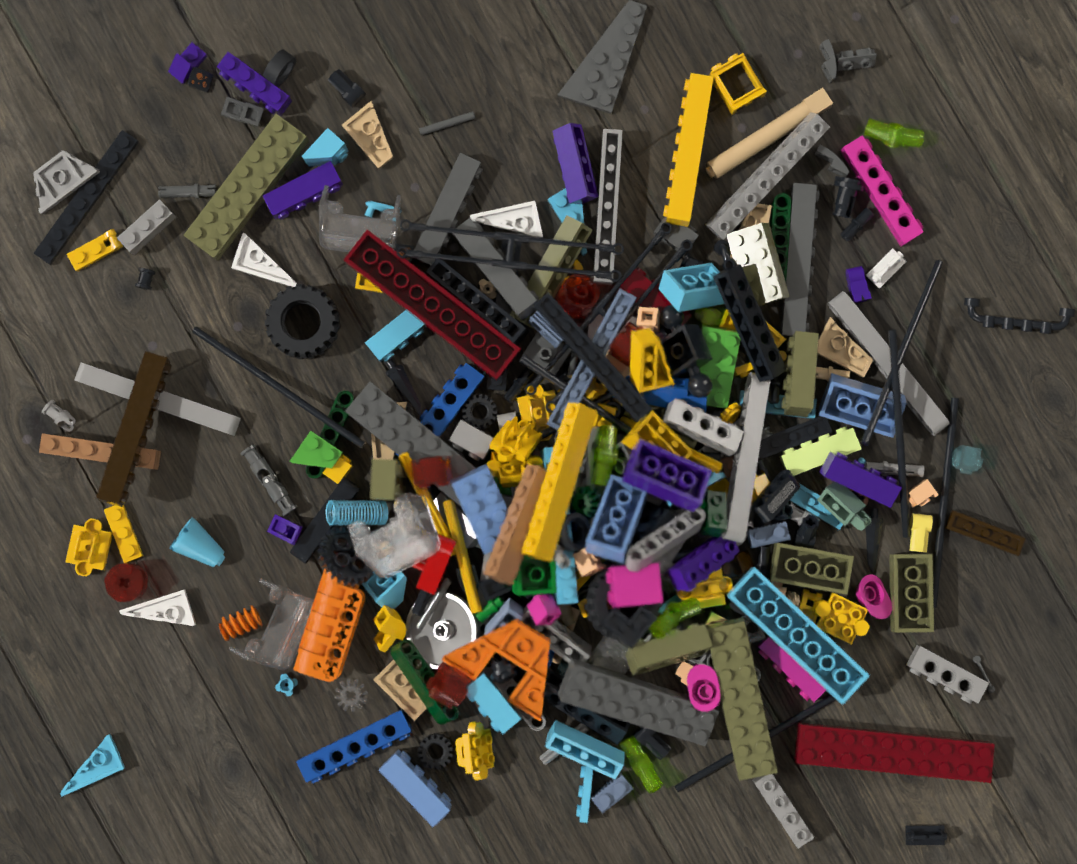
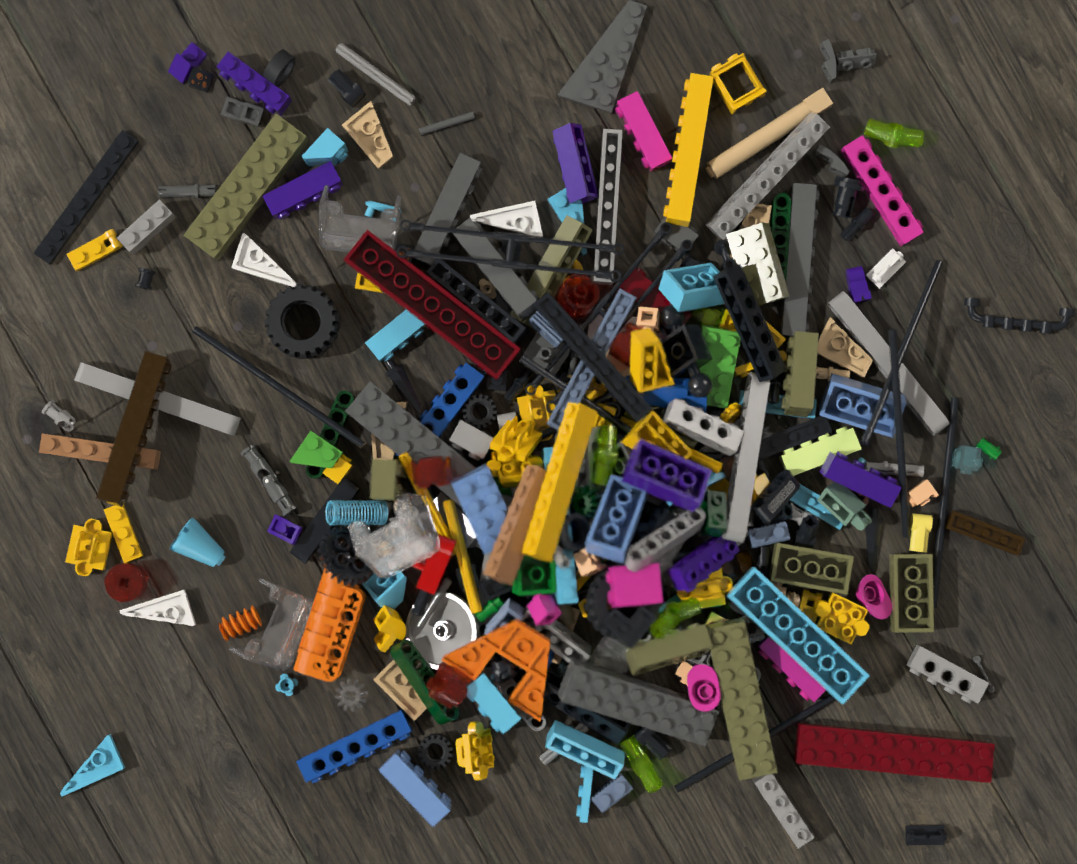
(60, 178): light grey wing -> none
(375, 74): none -> light grey axle
(644, 132): none -> dark pink brick
(989, 448): none -> green pin

